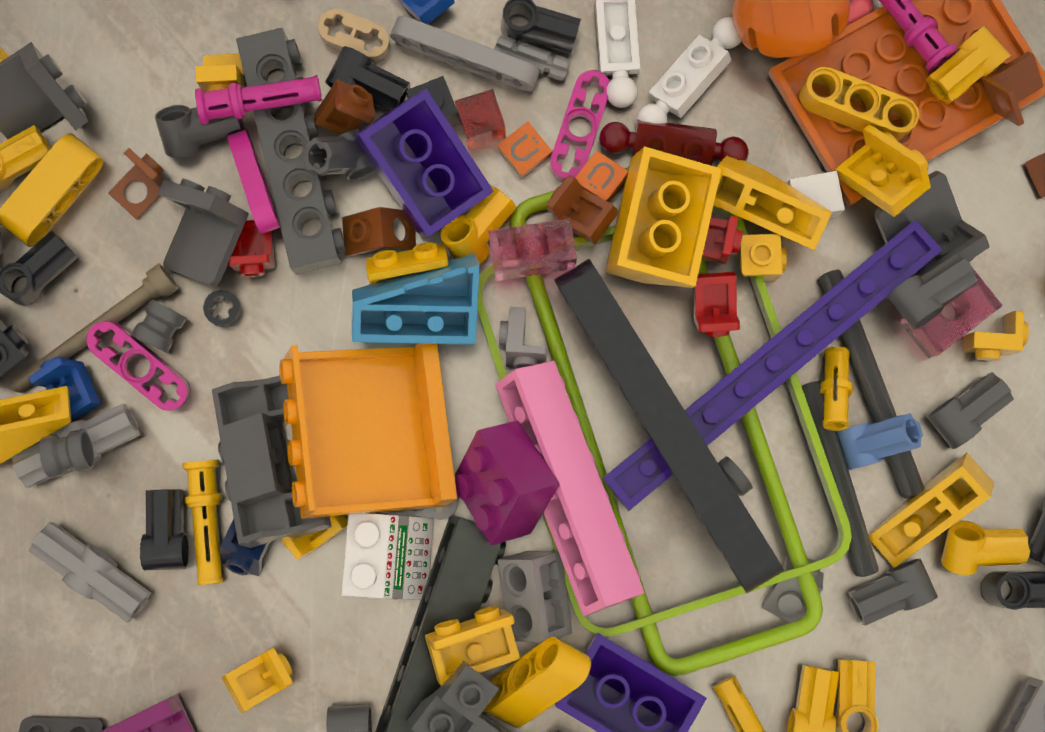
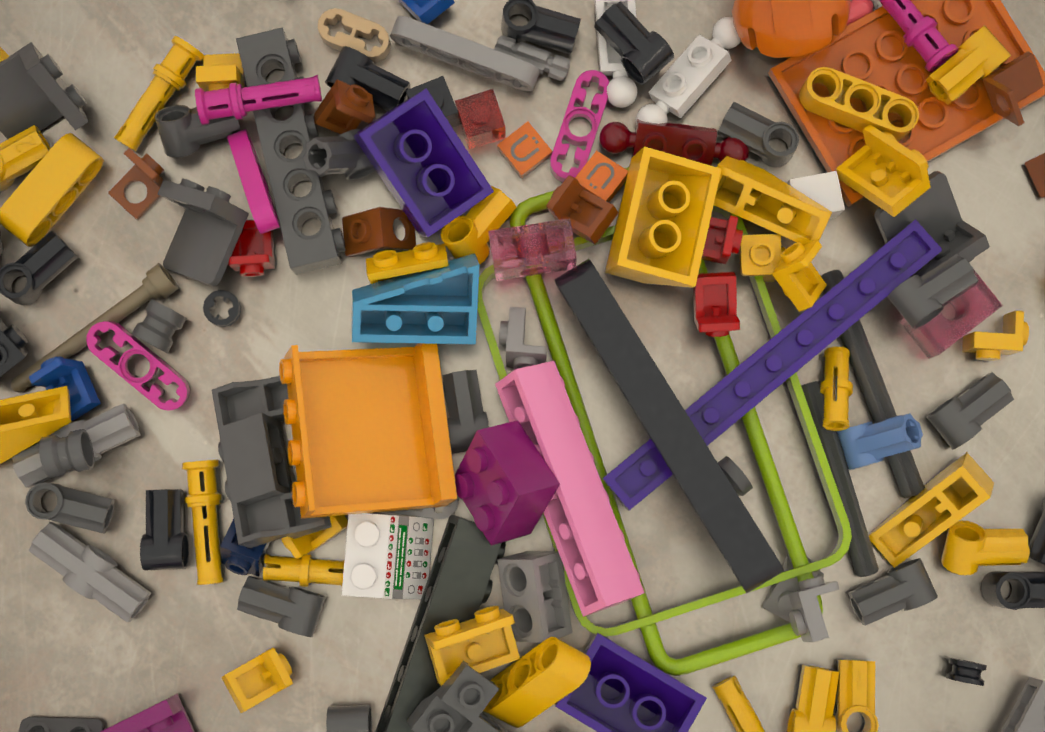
(72, 507): none -> dark grey piece
(167, 79): none -> yellow pin
(291, 608): none -> dark grey piece
(303, 570): none -> yellow pin
(464, 408): none -> dark grey piece
(640, 51): none -> black piece
(757, 131): none -> dark grey piece
(798, 275): none -> yellow bracket
(806, 614): none -> light grey bracket
(966, 671): none -> black bush

